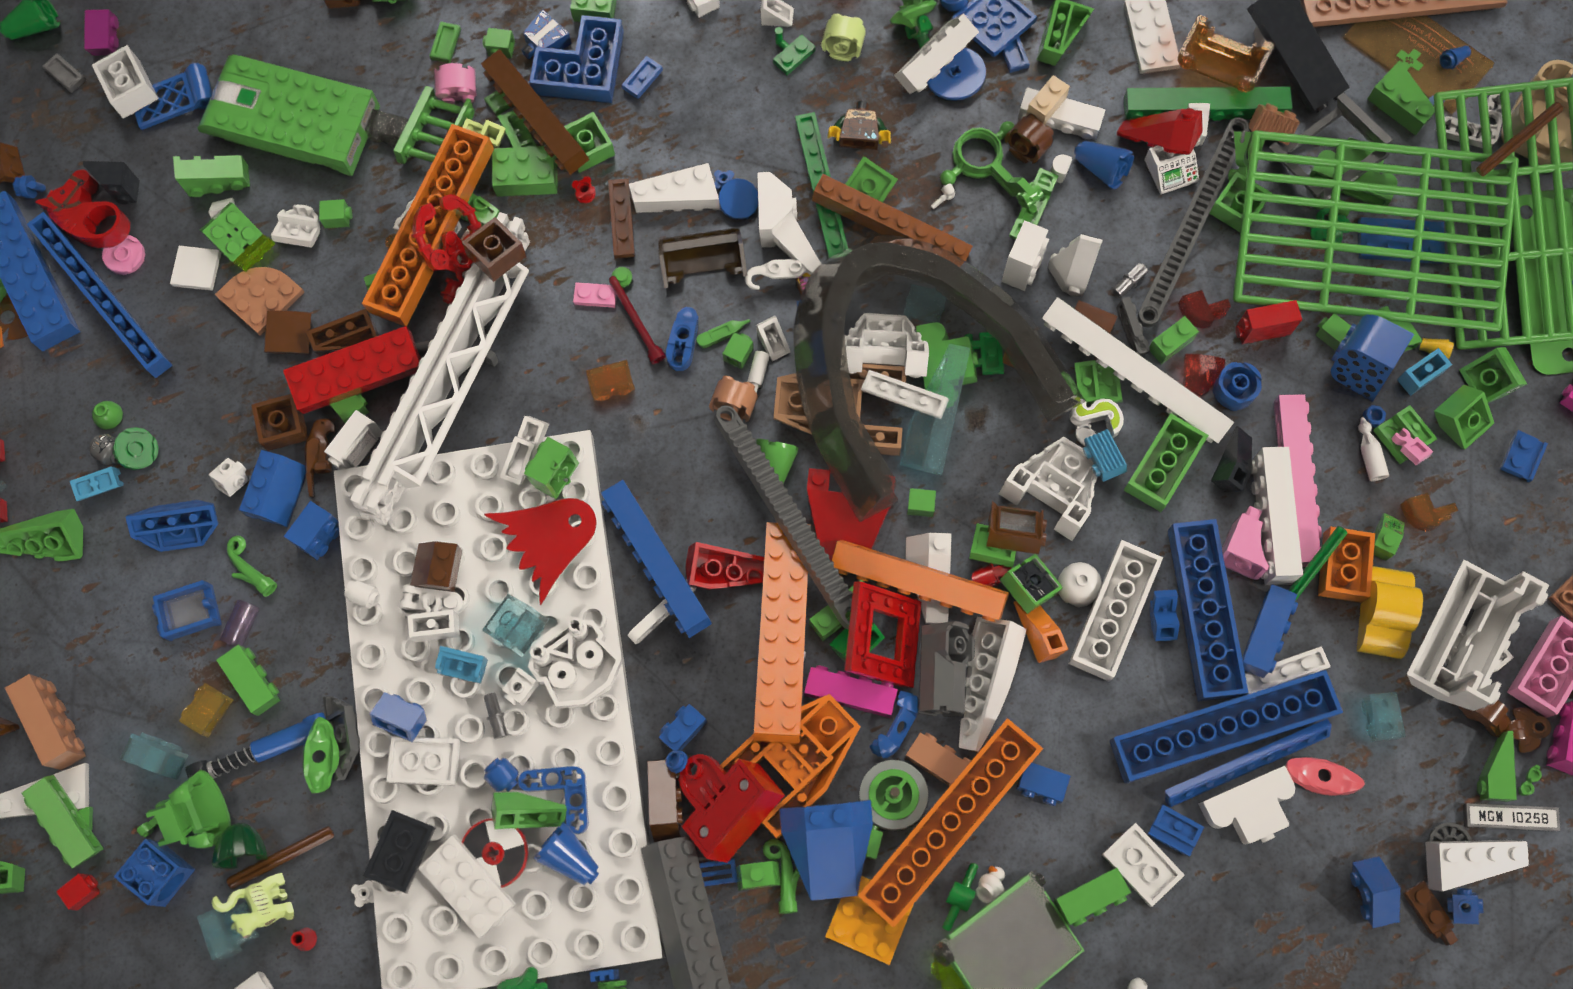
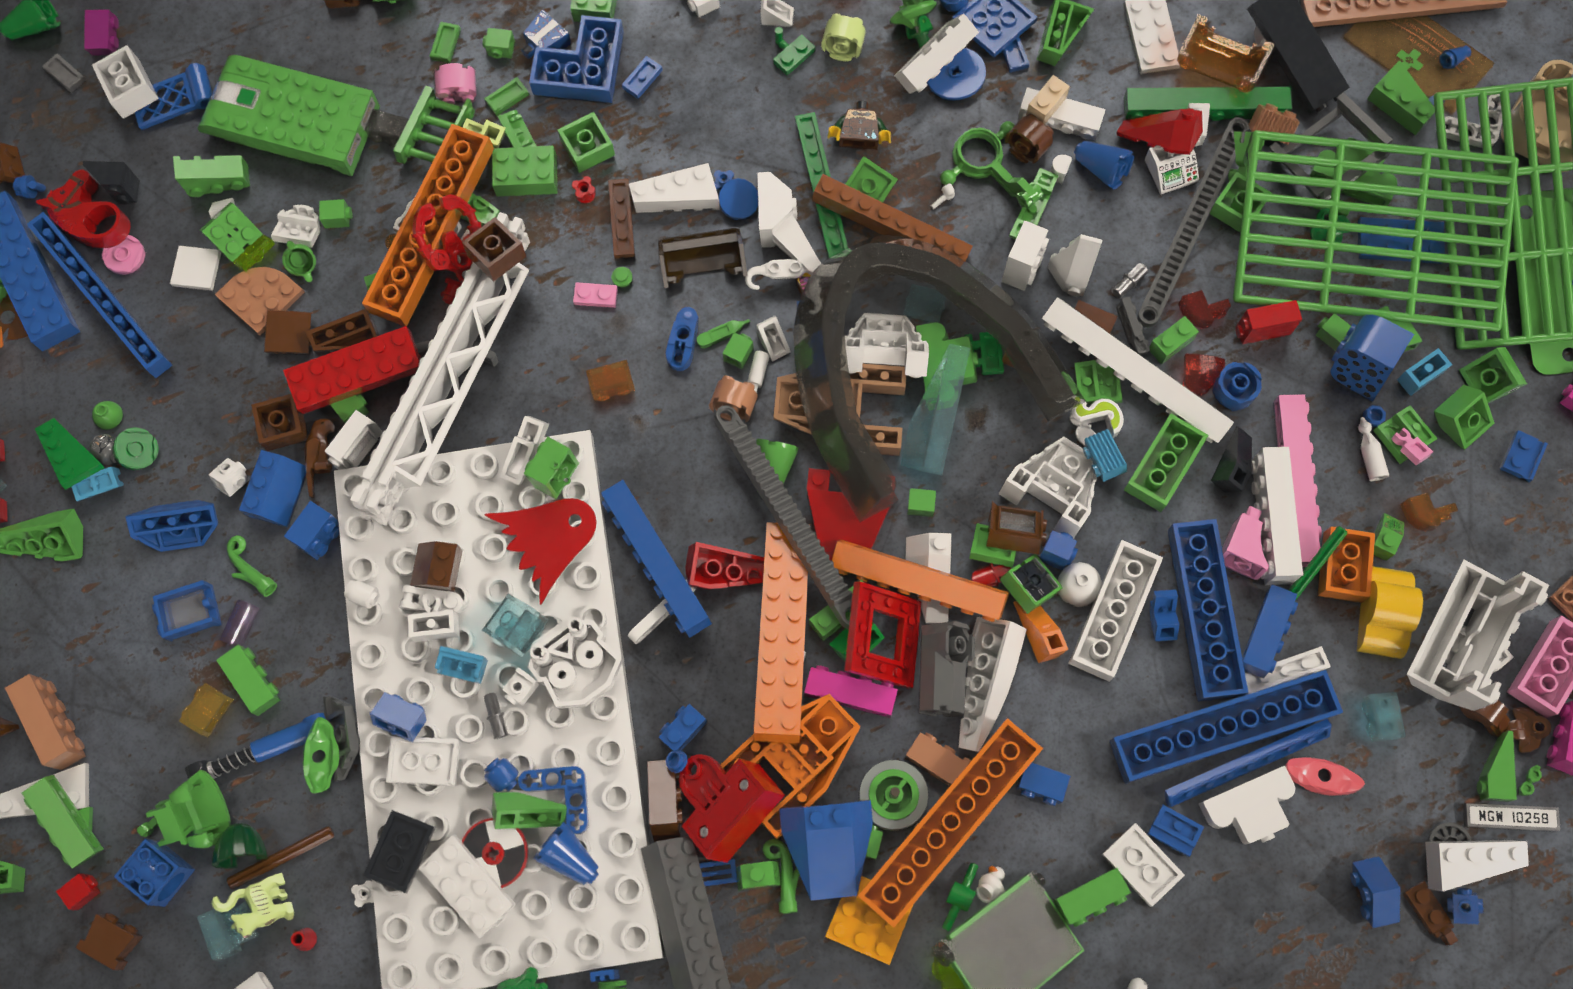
(67, 456): none -> green wing
(109, 941): none -> reddish brown hips
(154, 755): clear light blue brick -> none
(299, 260): none -> bright green hair
(535, 112): reddish brown brick -> none
(655, 353): dark red piece -> none
(889, 744): blue piece -> none
(905, 394): white tile -> none
(1059, 550): none -> blue brick
(1431, 345): yellow cone -> none
(1519, 139): reddish brown axle -> none

